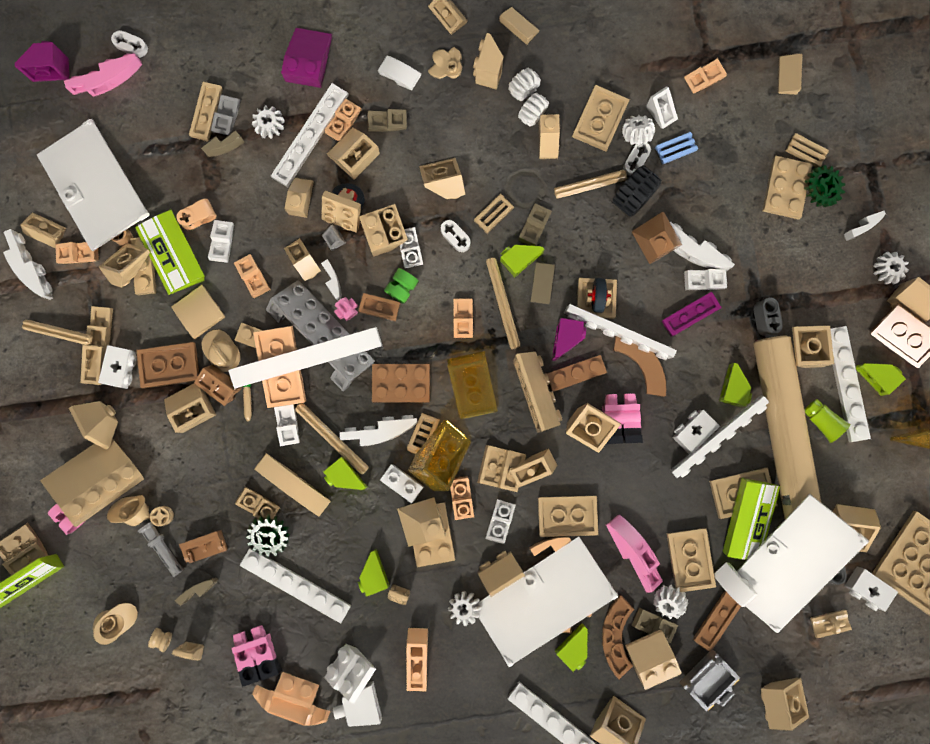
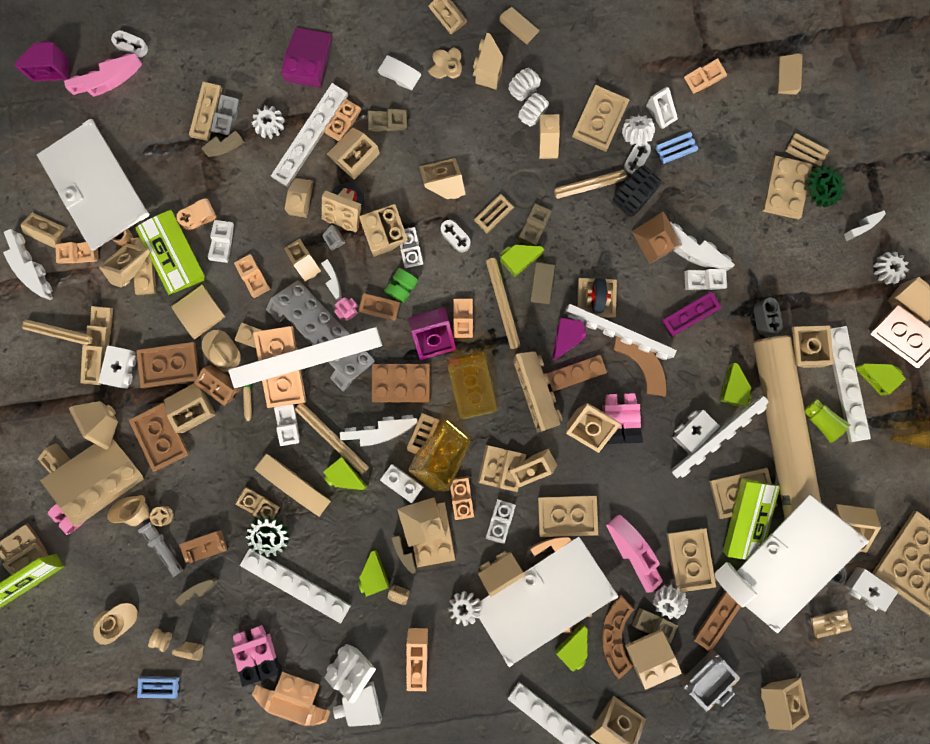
(53, 457): none -> tan slope
(158, 438): none -> medium nougat plate
(174, 687): none -> light blue tile
(406, 558): none -> dark tan slope
(432, 333): none -> magenta slope

